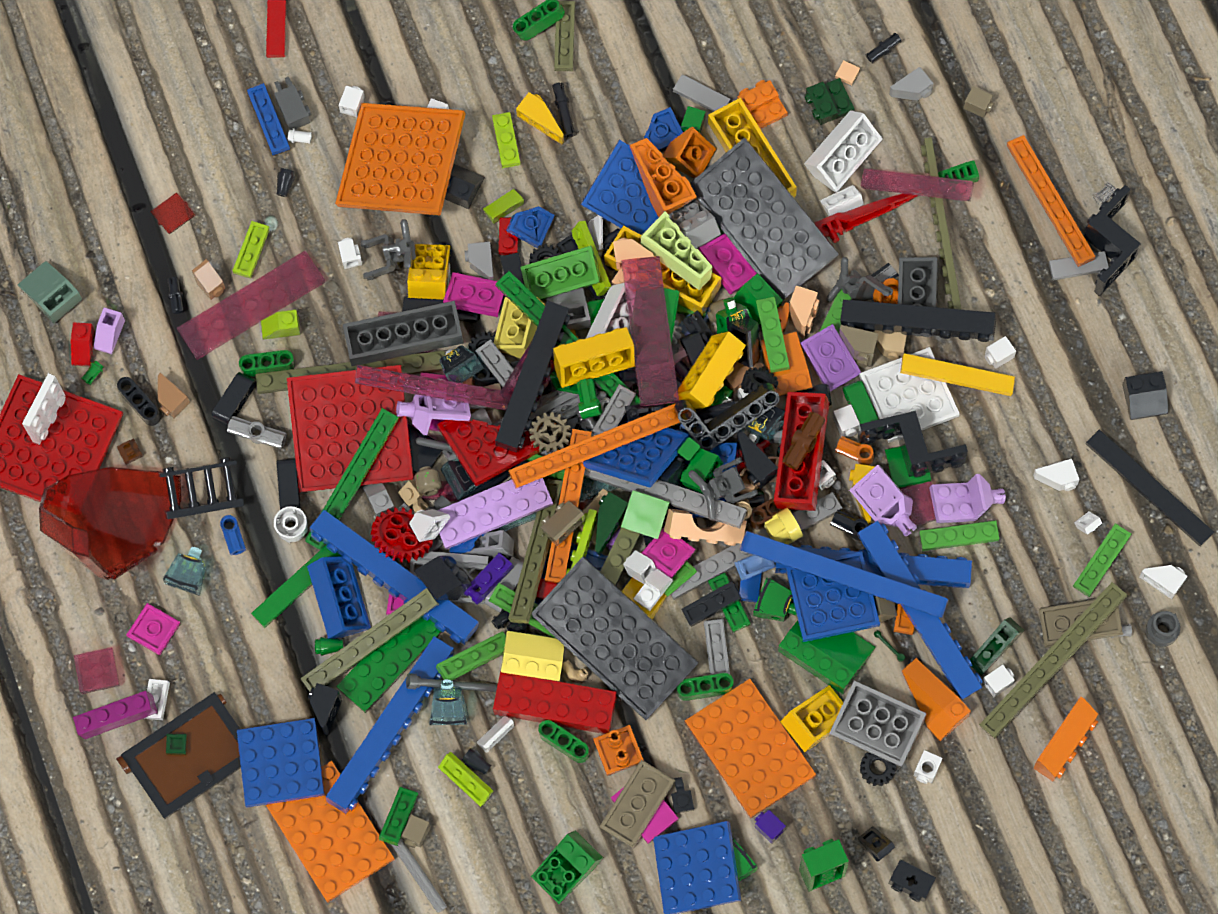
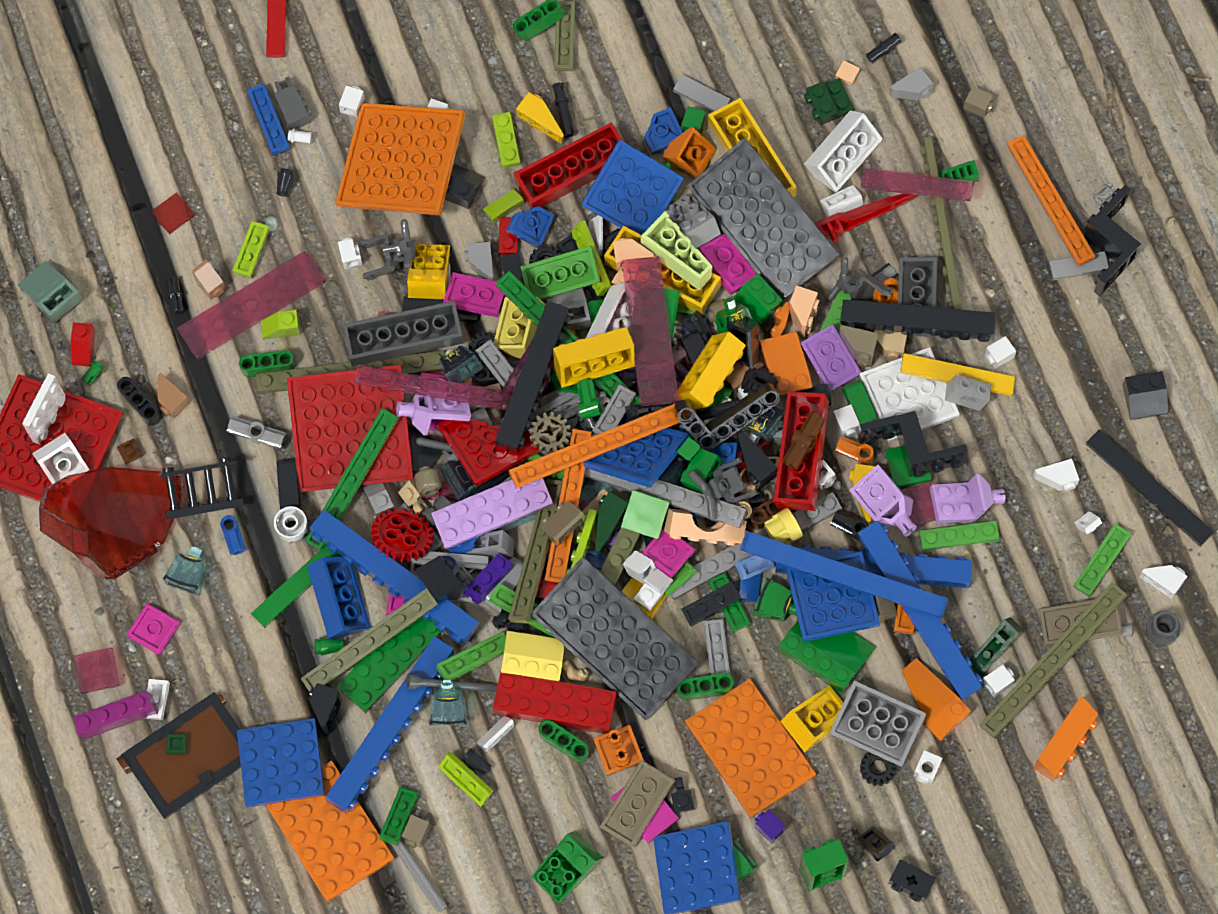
(60, 459): none -> white slope
(108, 330): lavender slope -> none
(233, 398): black beam -> none
(428, 524): white slope -> none
(567, 167): none -> red brick
(662, 181): orange wedge -> none
(763, 103): orange plate -> none
(772, 334): bright green plate -> none
(900, 657): dark green hinge -> none
(967, 392): none -> light grey brick

